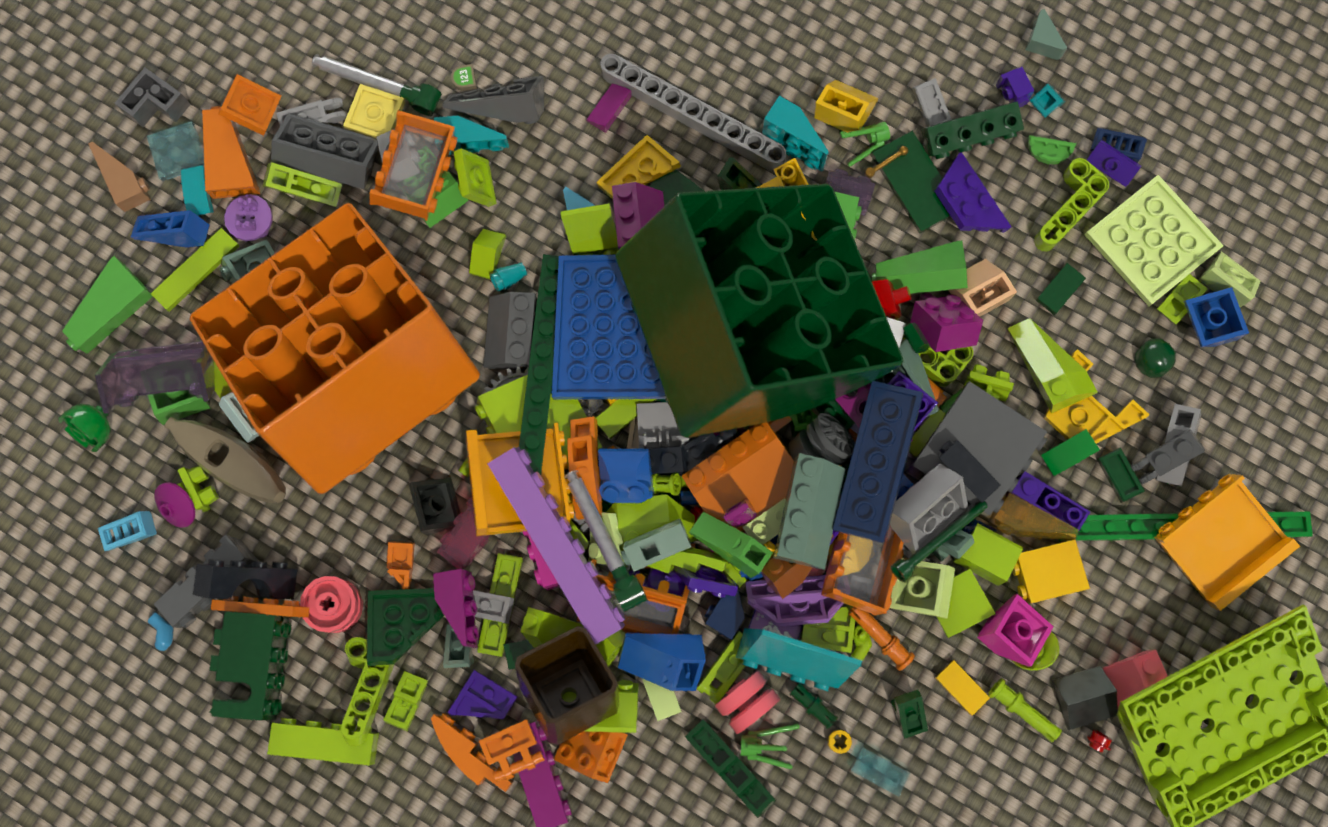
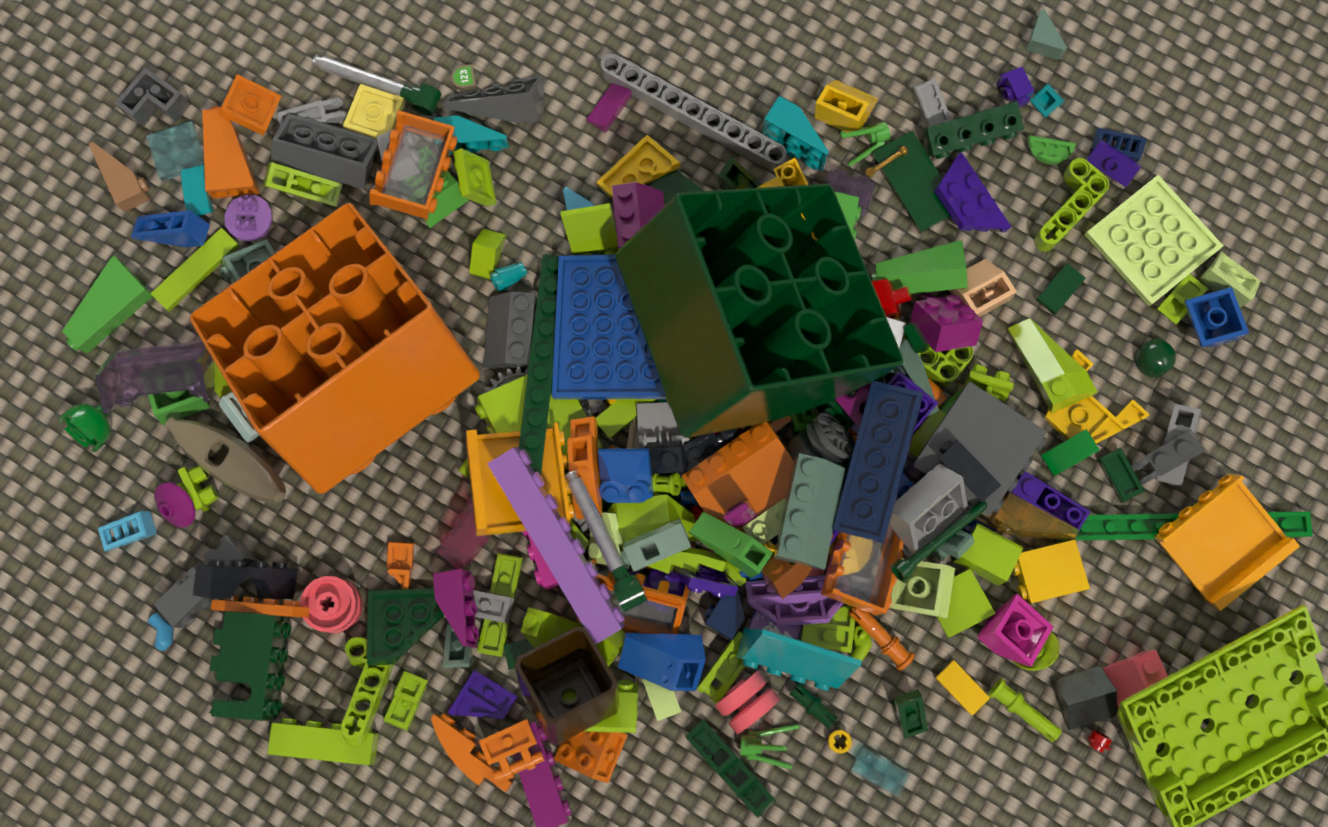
(434, 504): pearl dark grey slope -> none

